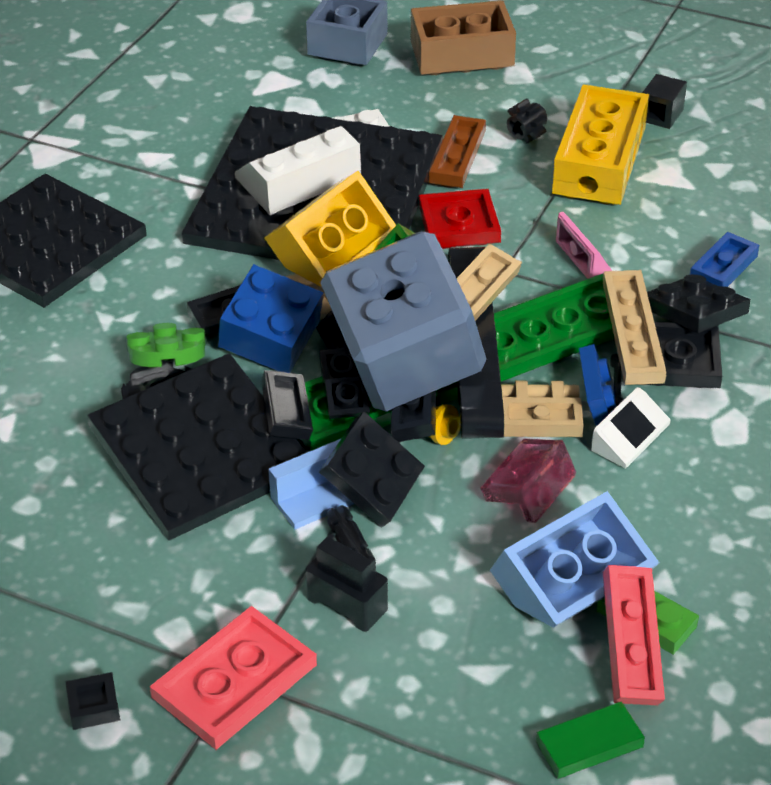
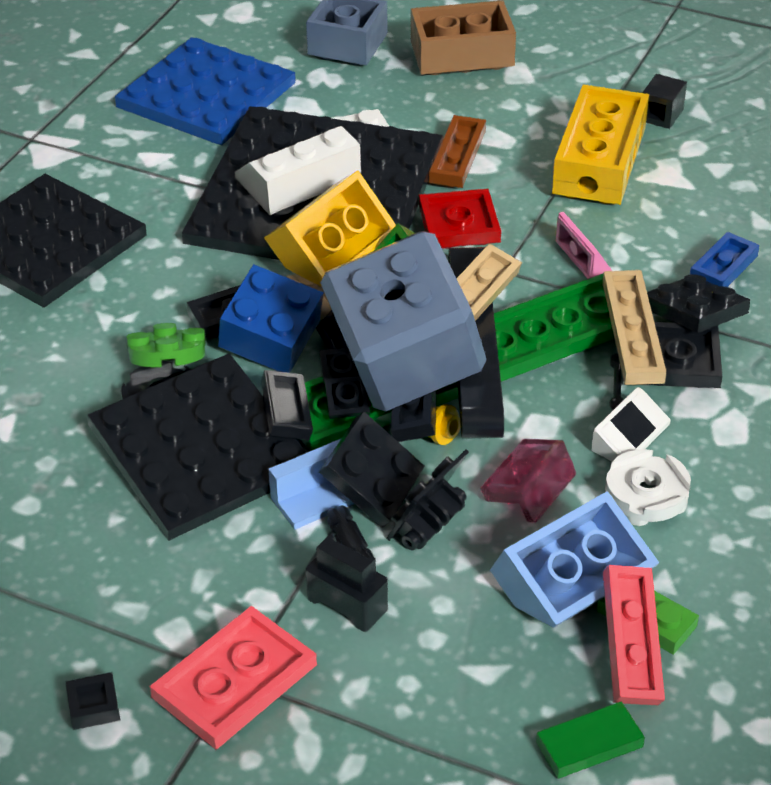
(204, 89): none -> blue plate
(429, 506): none -> black hinge
(527, 121): black gear -> none
(542, 410): tan plate -> none
(595, 374): blue plate -> none
(648, 504): none -> white plate

